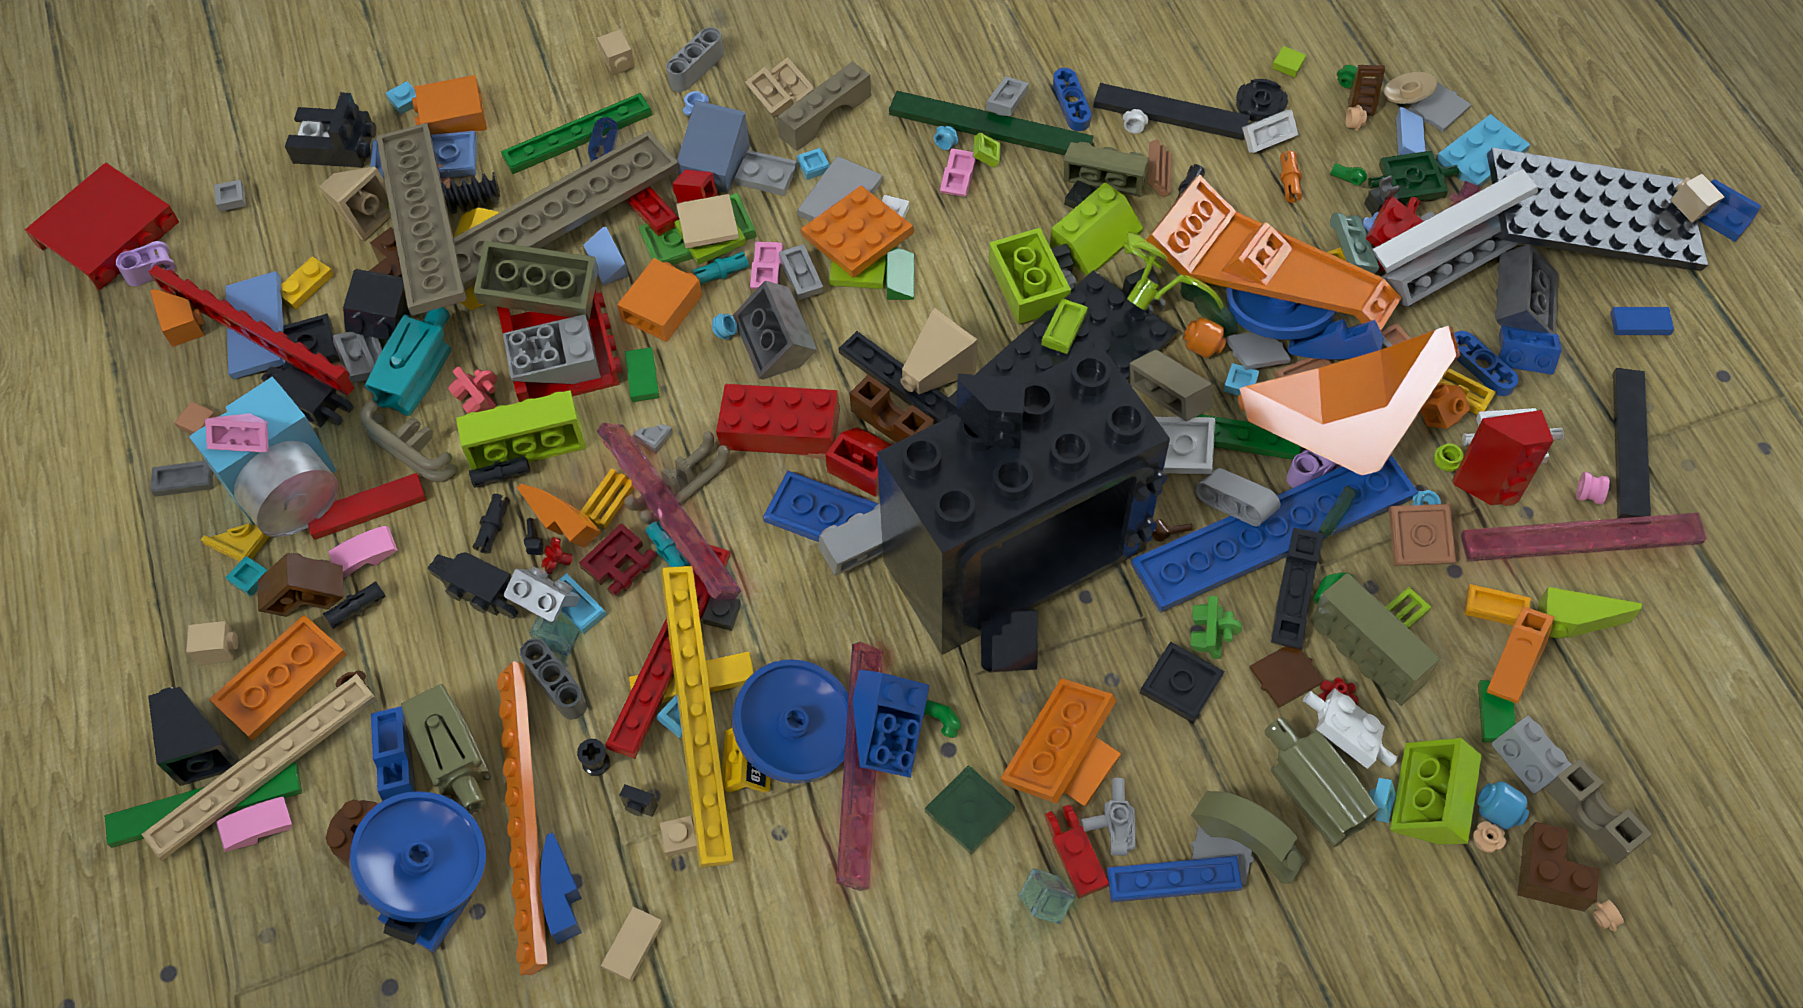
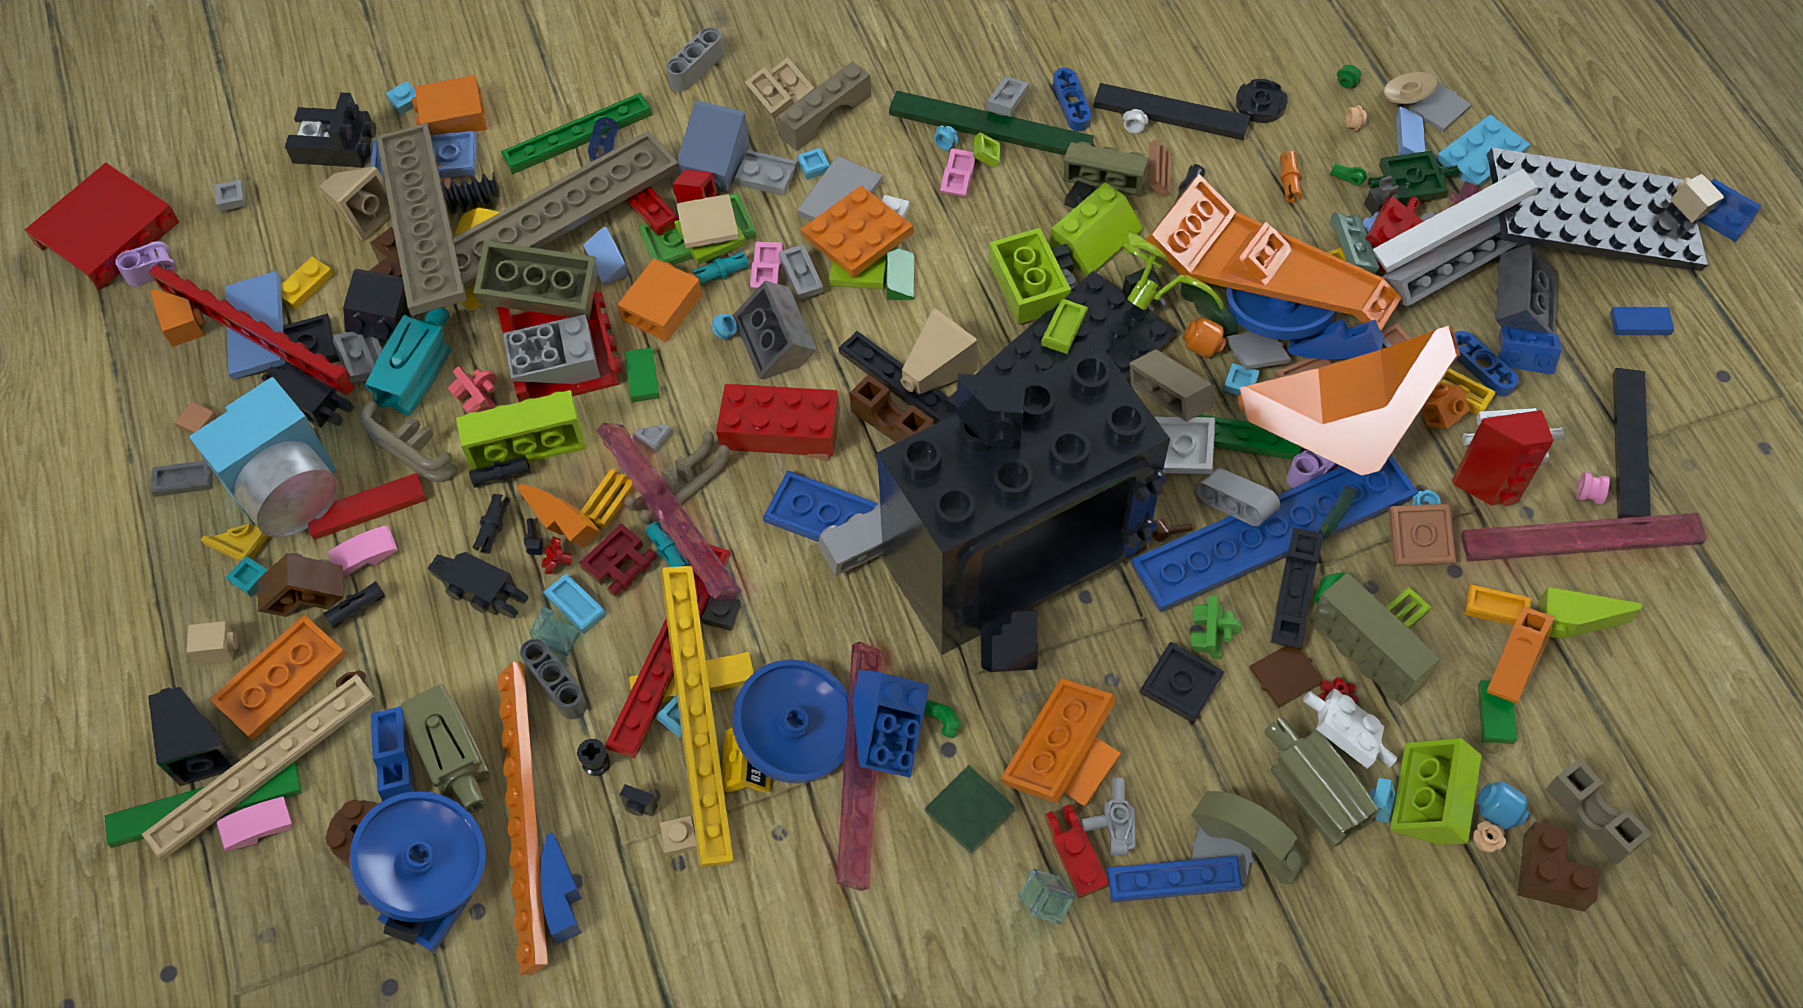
(237, 433): bright pink slope -> none
(539, 594): light grey bracket -> none
(616, 52): tan brick -> none
(632, 944): tan tile -> none
(690, 99): light blue plate -> none
(855, 459): red slope -> none
(1270, 131): white plate -> none
(1289, 61): lime tile -> none
(1367, 90): reddish brown slope -> none
(1450, 451): lime plate -> none
(1531, 754): light grey bracket -> none
(1607, 915): light nougat plate -> none

